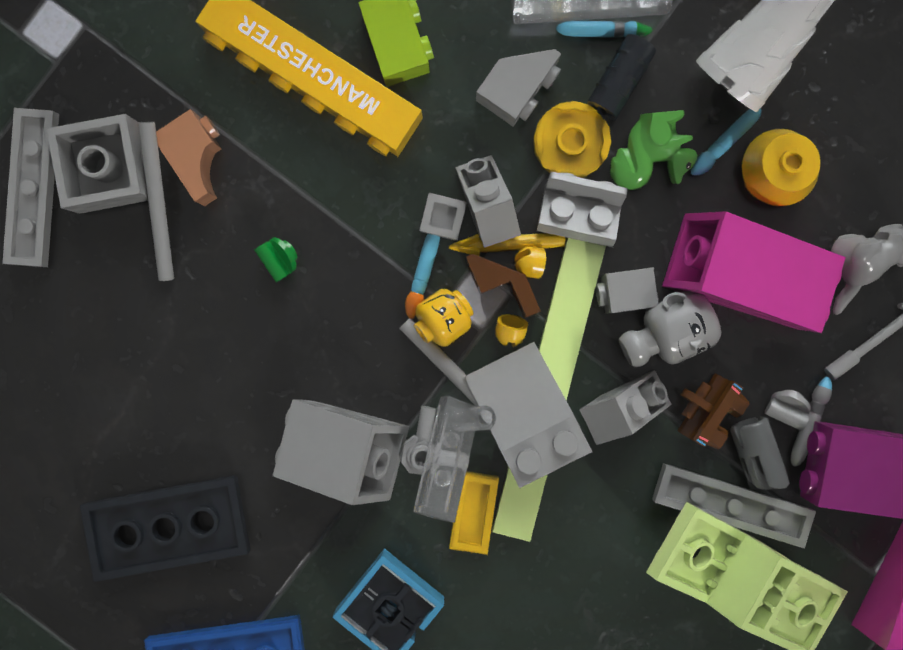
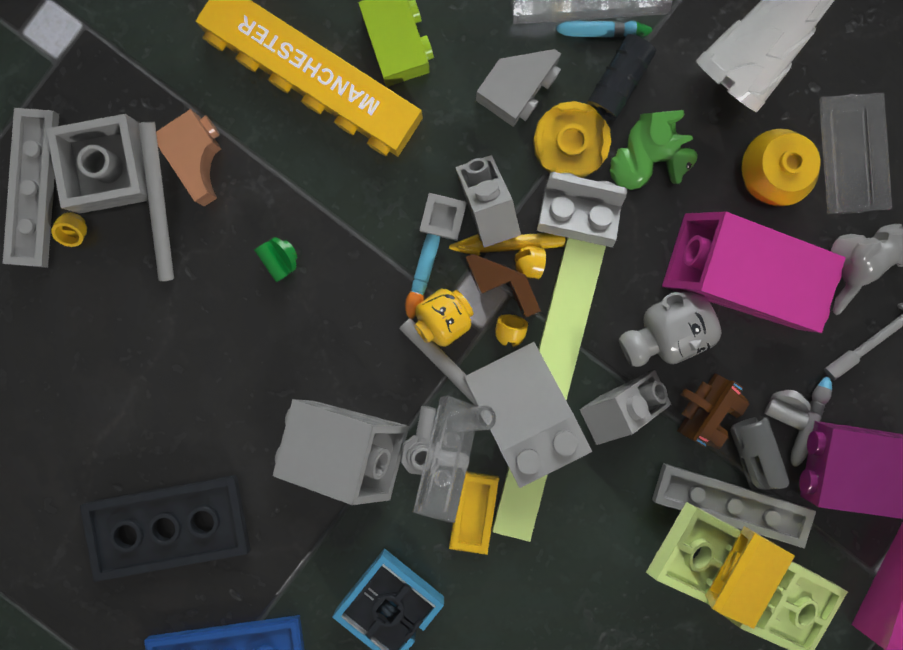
(69, 229): none -> yellow hinge
(627, 290): light grey brick -> none
(725, 142): medium azure piece -> none
(748, 578): none -> yellow slope
(855, 153): none -> clear piece

